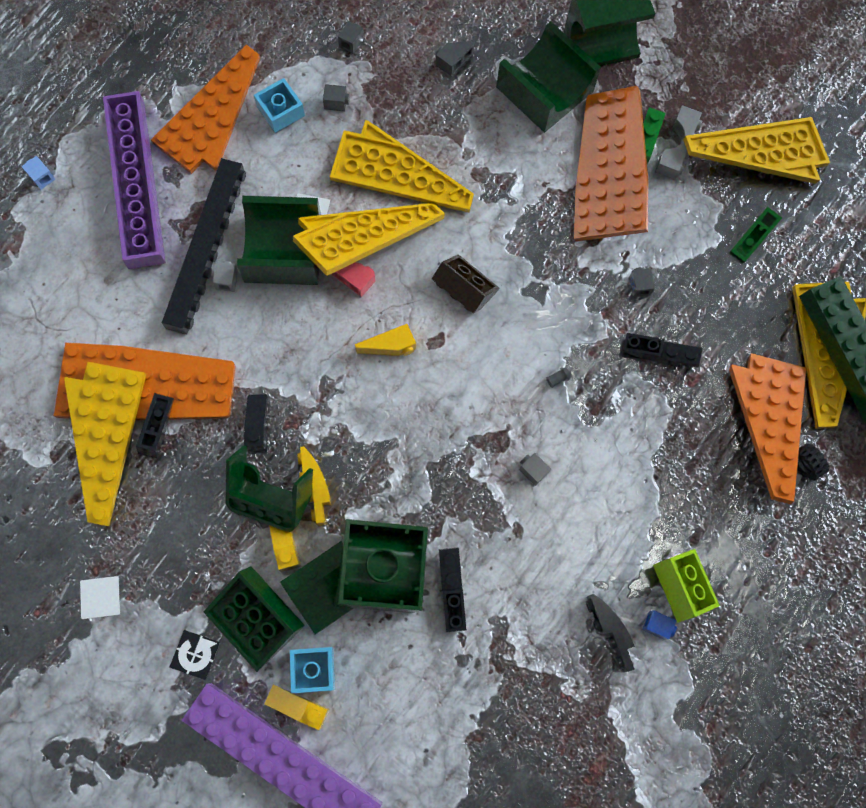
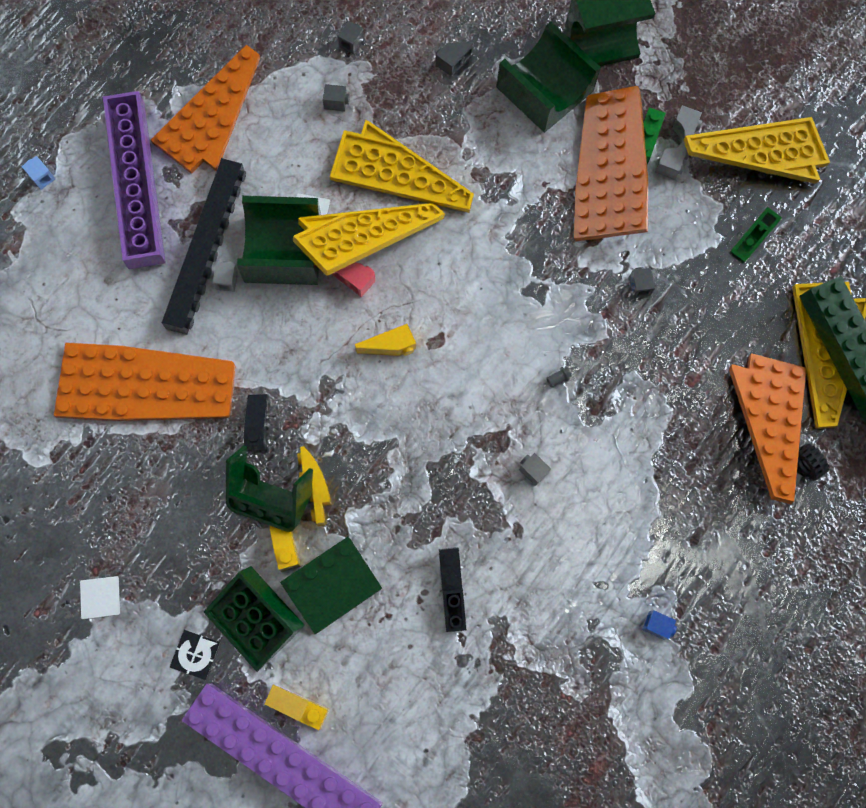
(102, 425): yellow wing -> none
(155, 426): black slope -> none
(279, 105): medium azure brick -> none
(312, 670): medium azure brick -> none
(381, 566): dark green piece -> none
(464, 283): dark brown slope -> none
(609, 623): black slope -> none
(662, 352): black slope -> none
(686, 585): lime brick -> none

